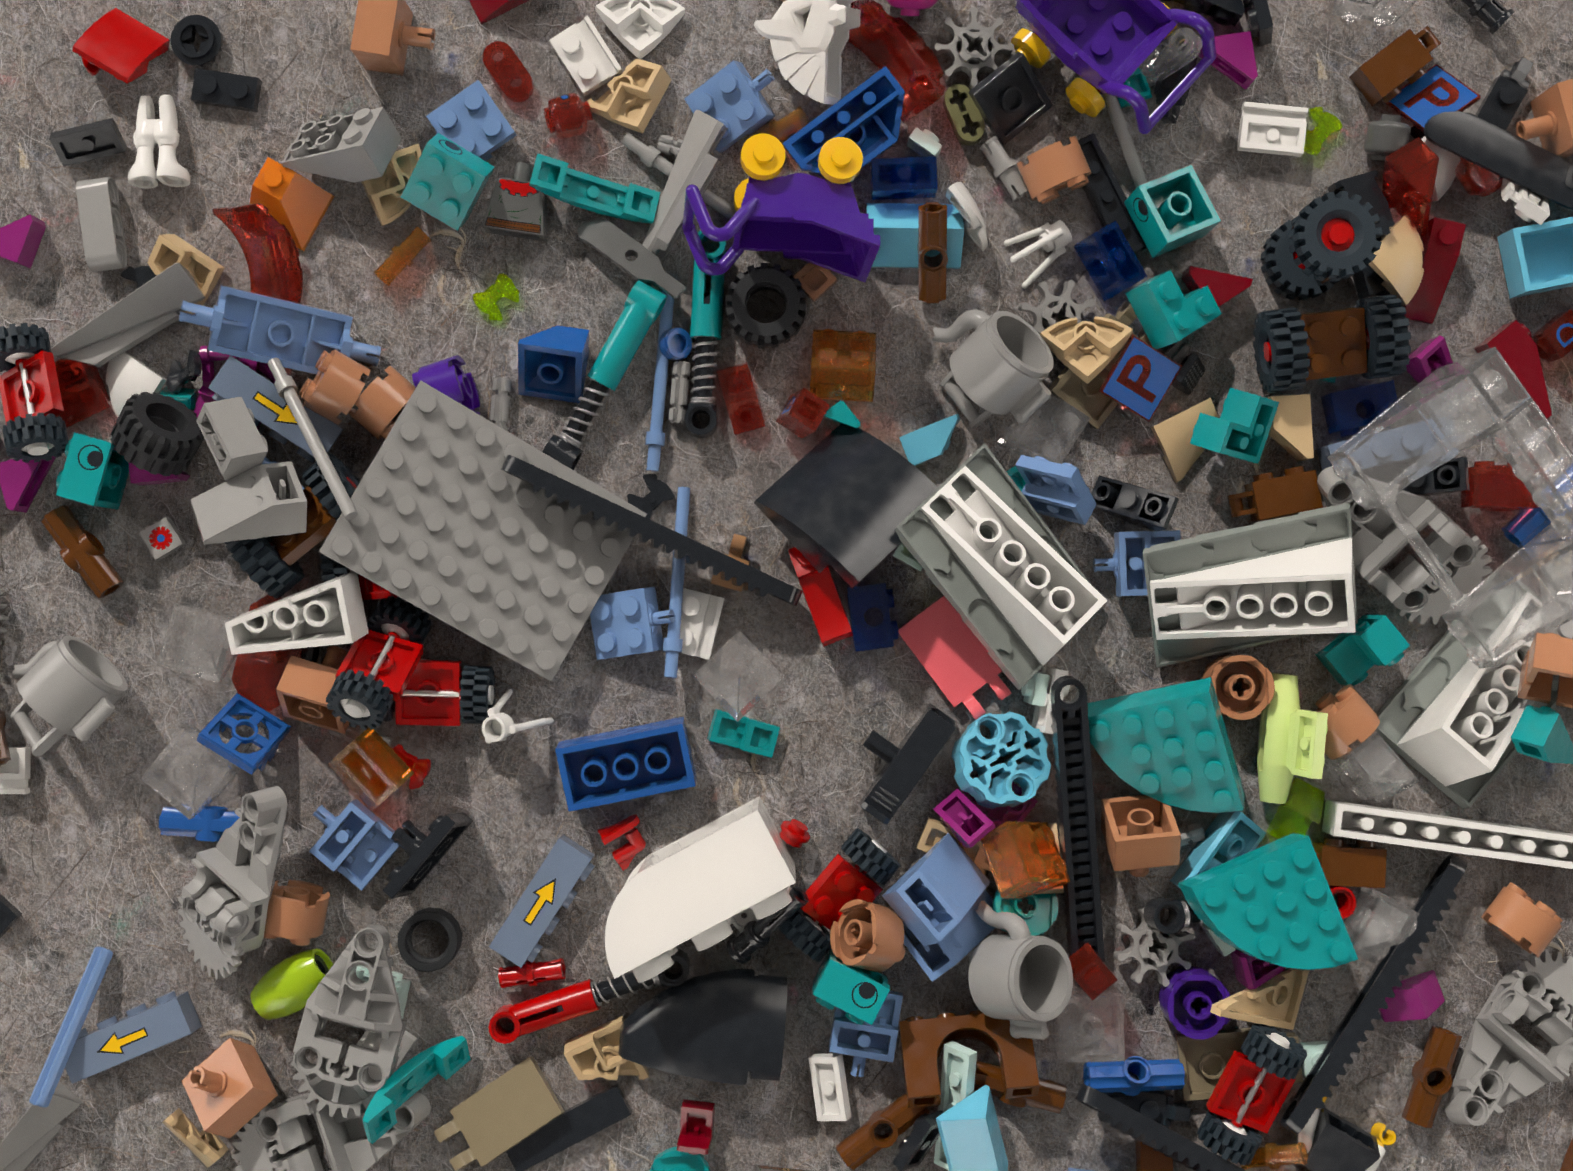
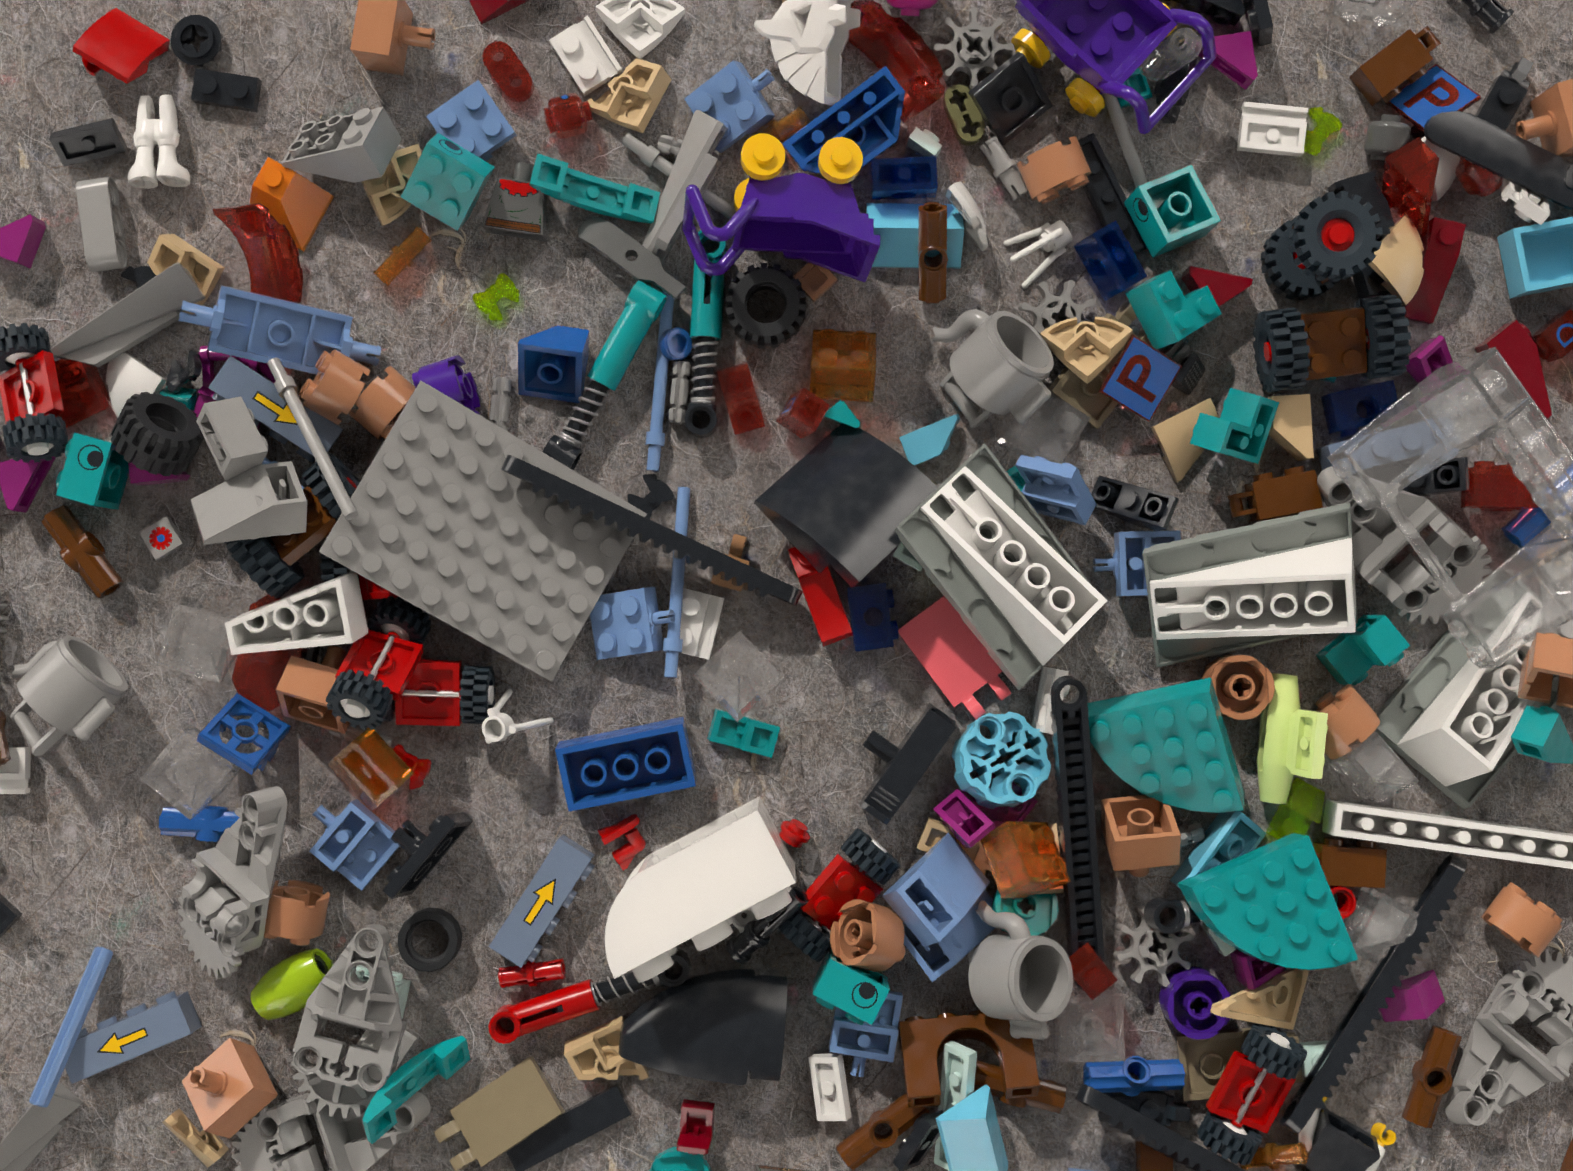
(1036, 689): light aqua plate -> none

